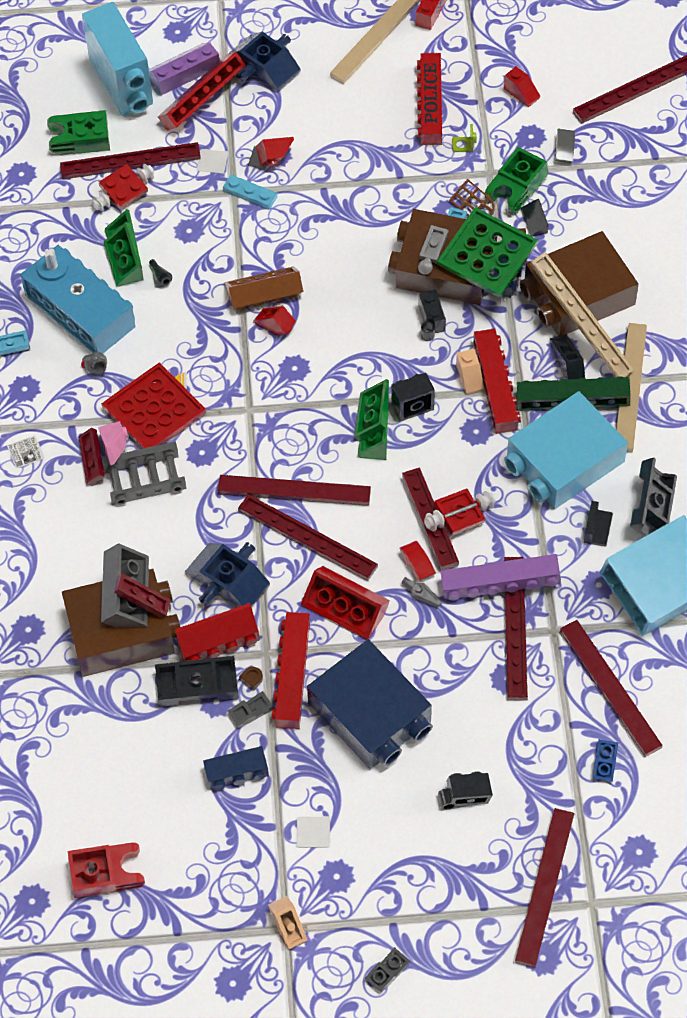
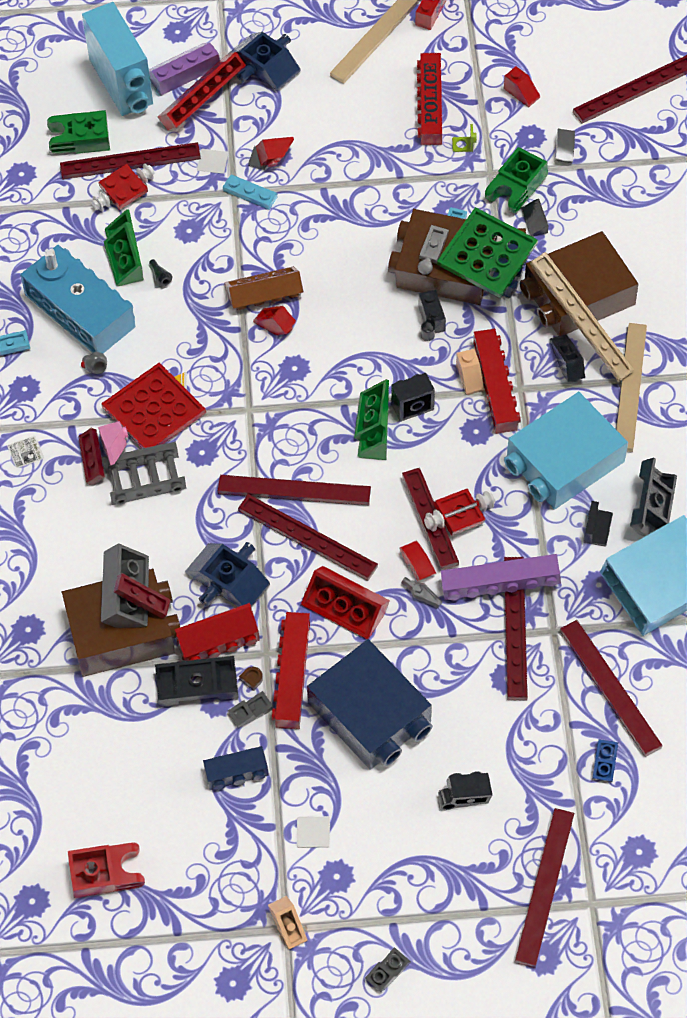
(482, 203): dark orange window -> none
(550, 393): dark green brick -> none

